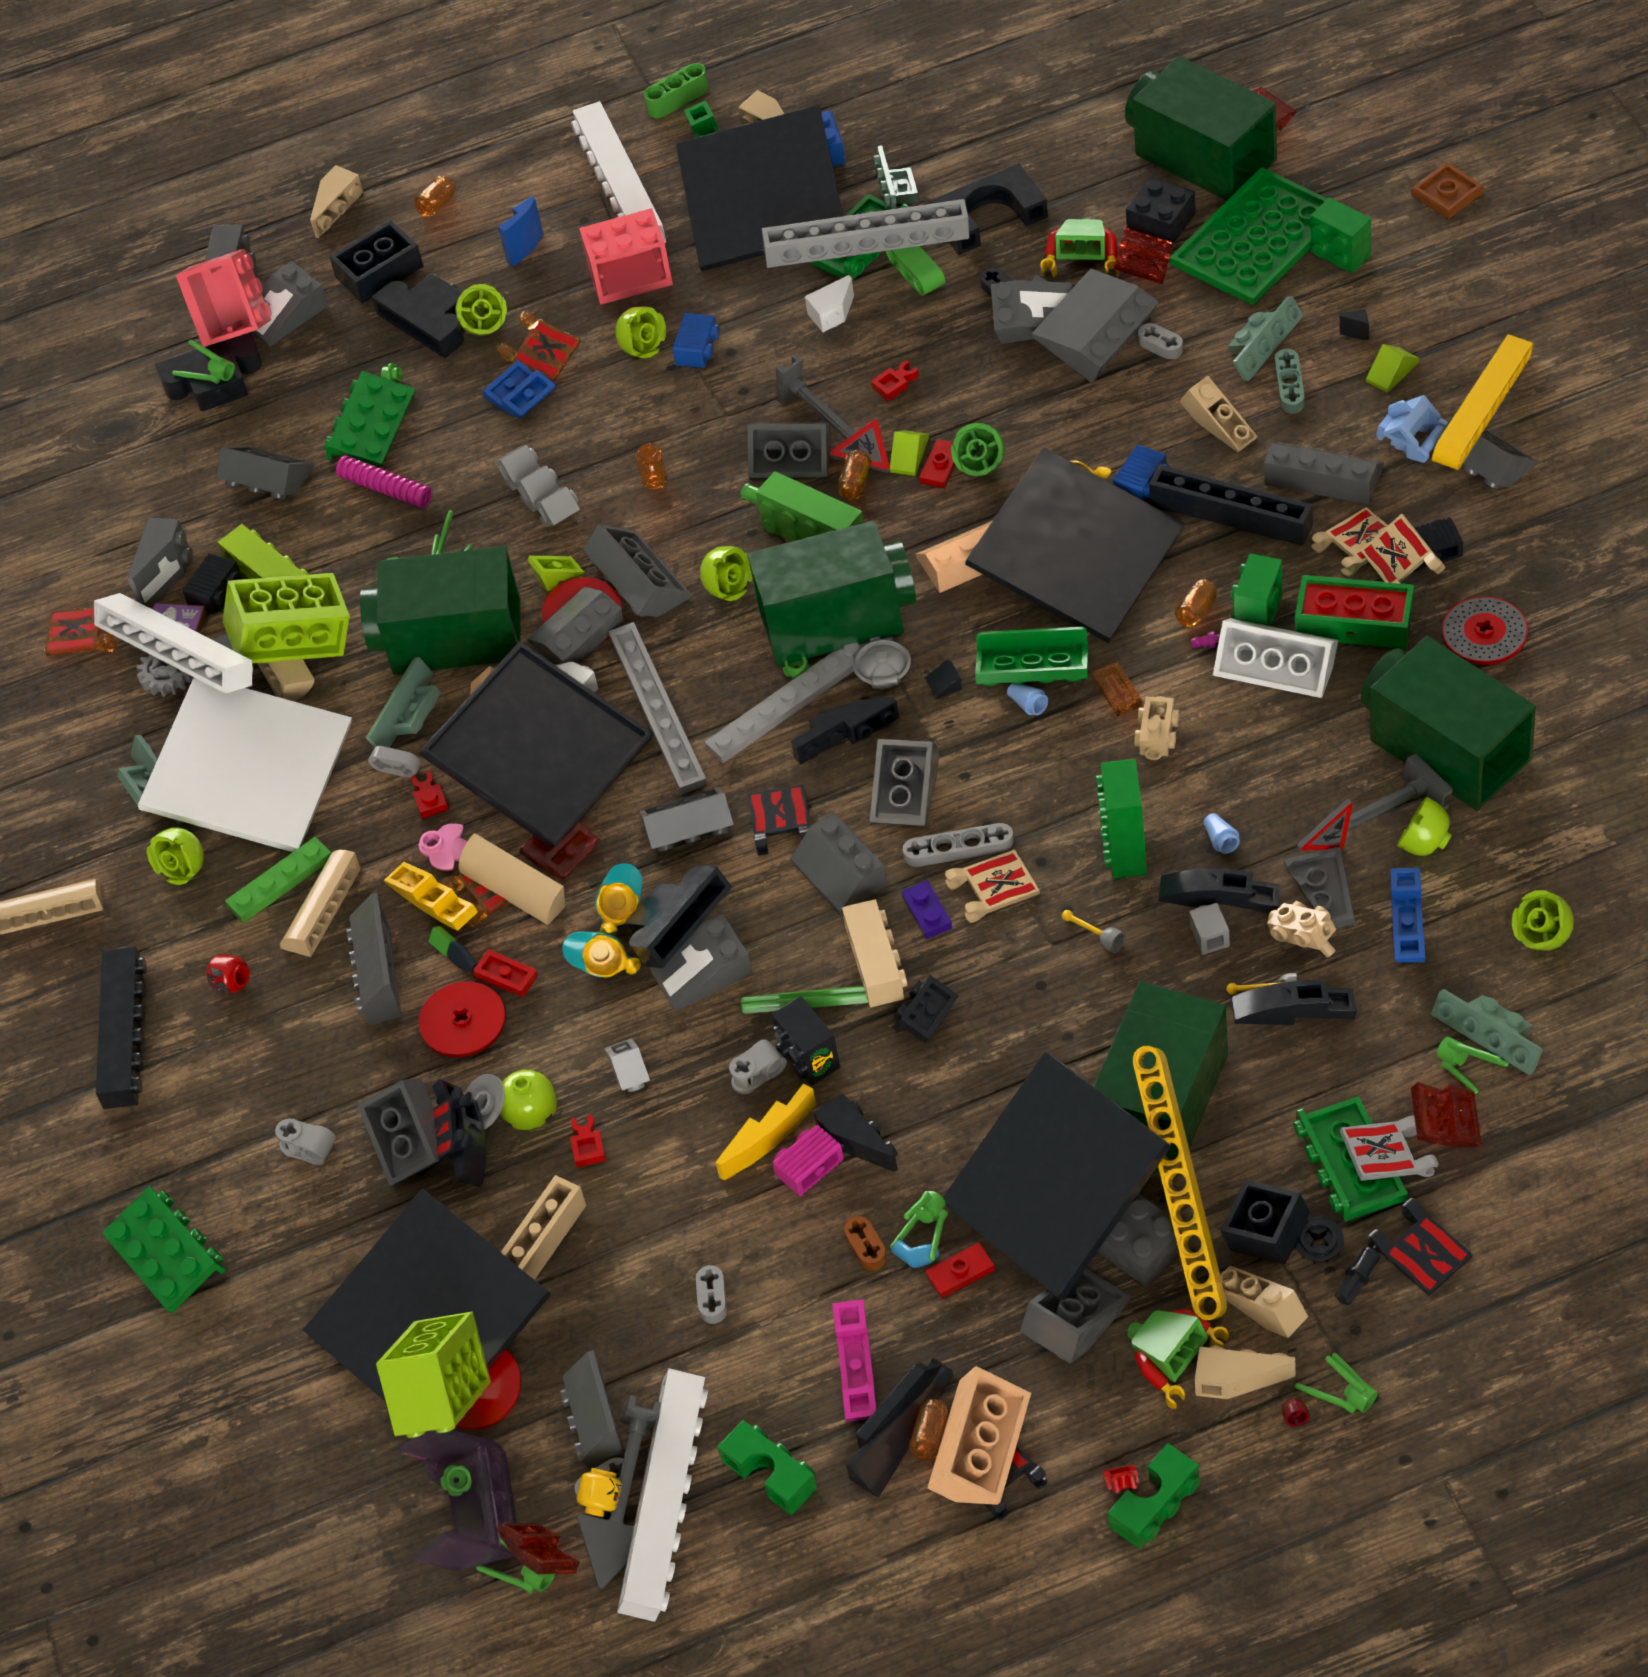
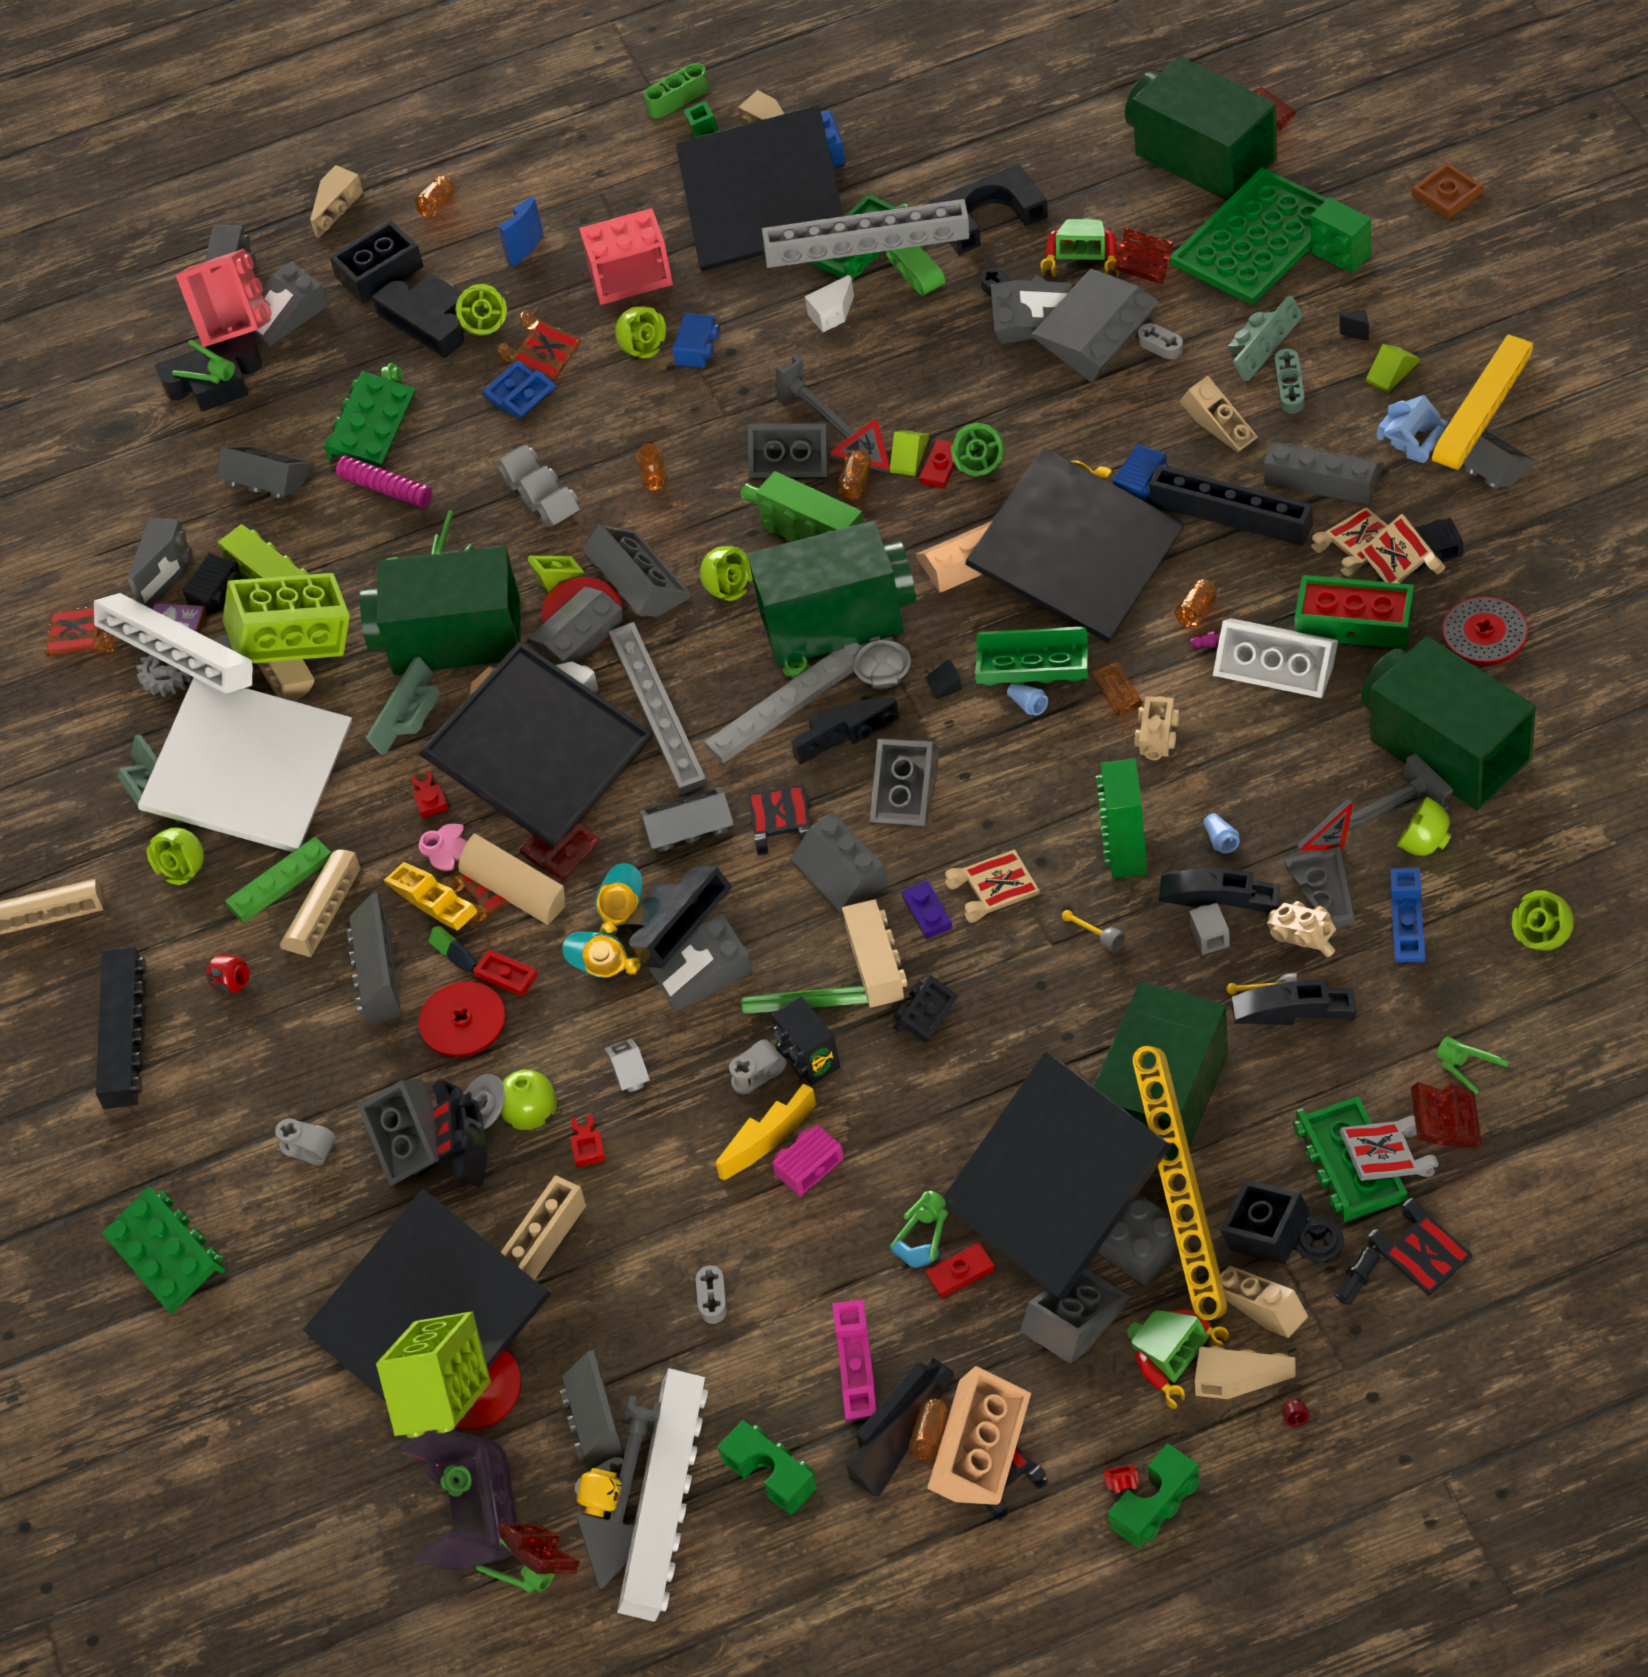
(394, 761): light grey beam -> none
(611, 162): white brick -> none
(856, 1136): black slope -> none
(870, 1240): dark orange beam -> none
(892, 382): red plate -> none
(895, 184): sand green bracket -> none
(957, 841): light grey beam -> none
(1161, 209): black brick -> none
(1258, 590): green brick -> none
(1358, 1393): bright green plant -> none
(1490, 1027): sand green bracket -> none

